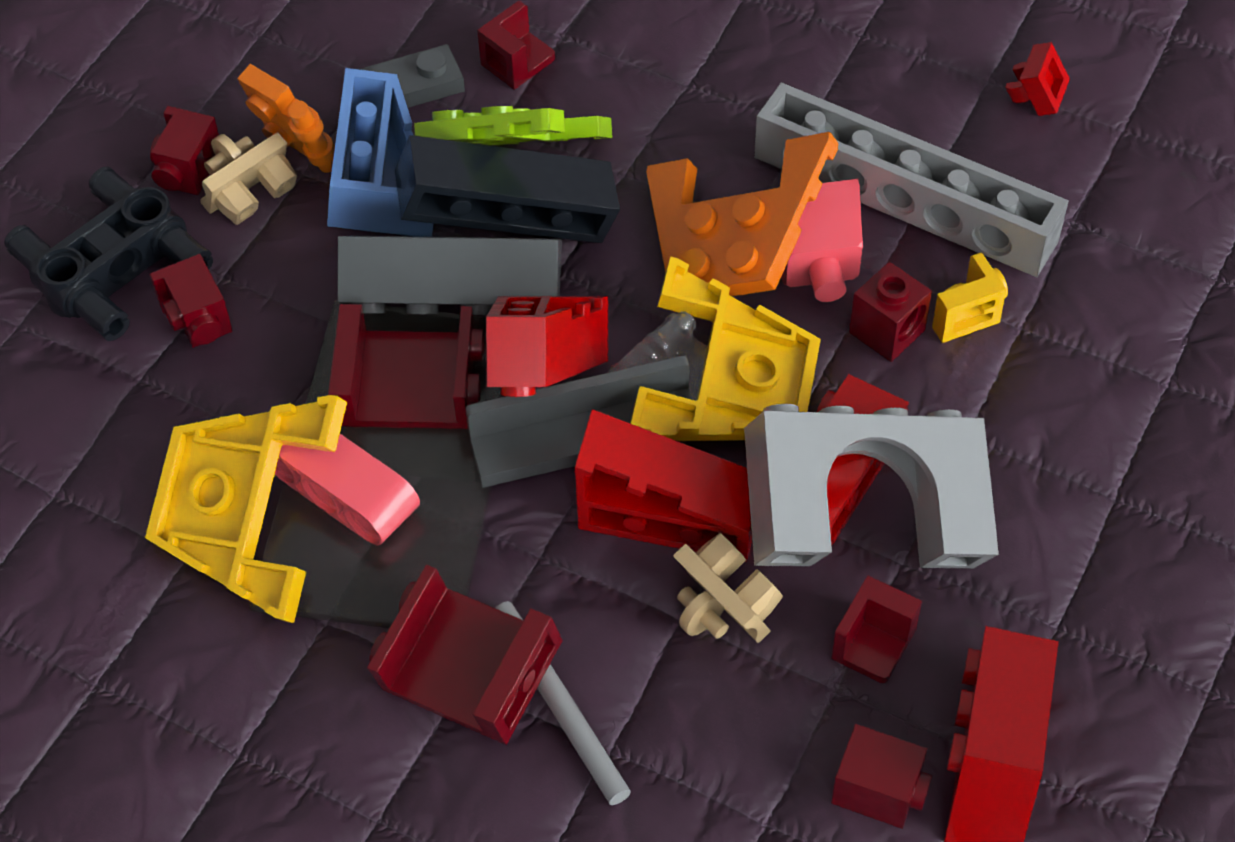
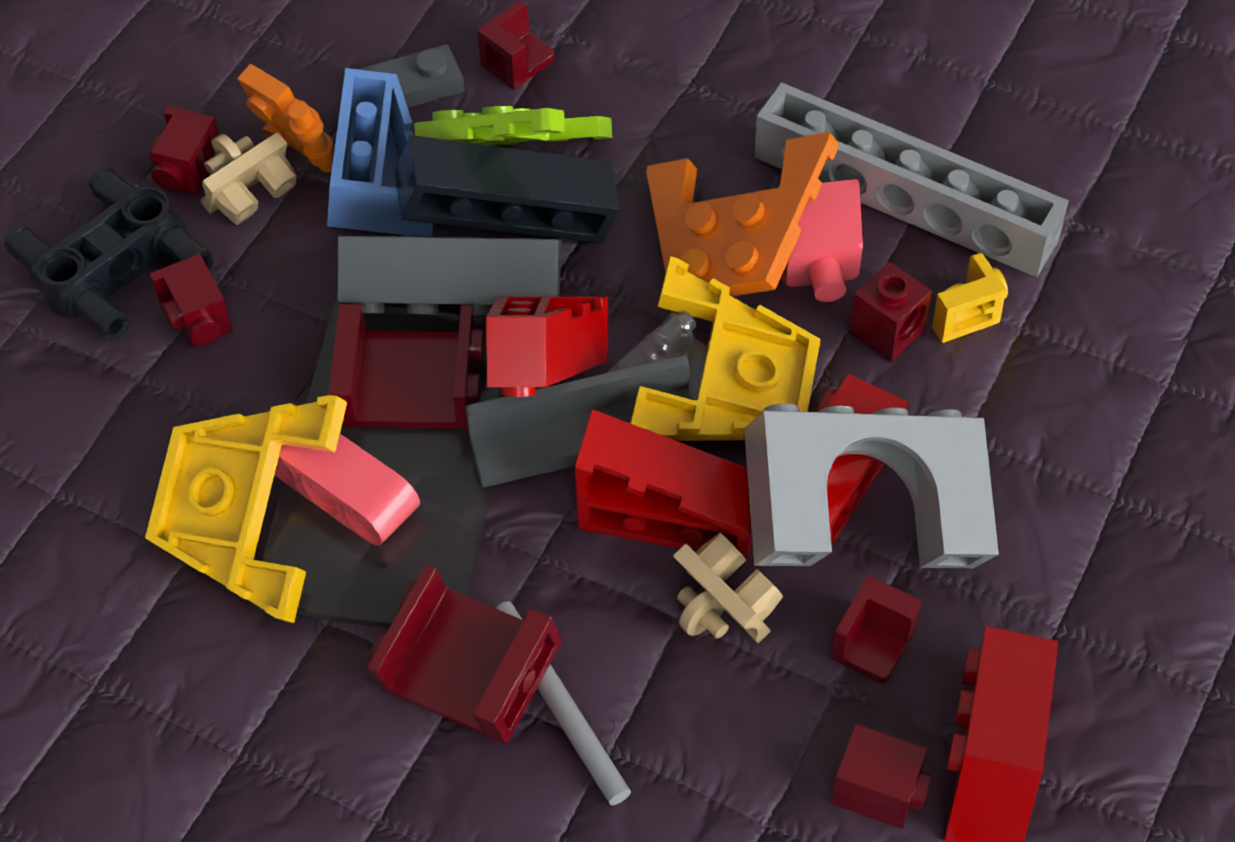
(1040, 80): red tile -> none

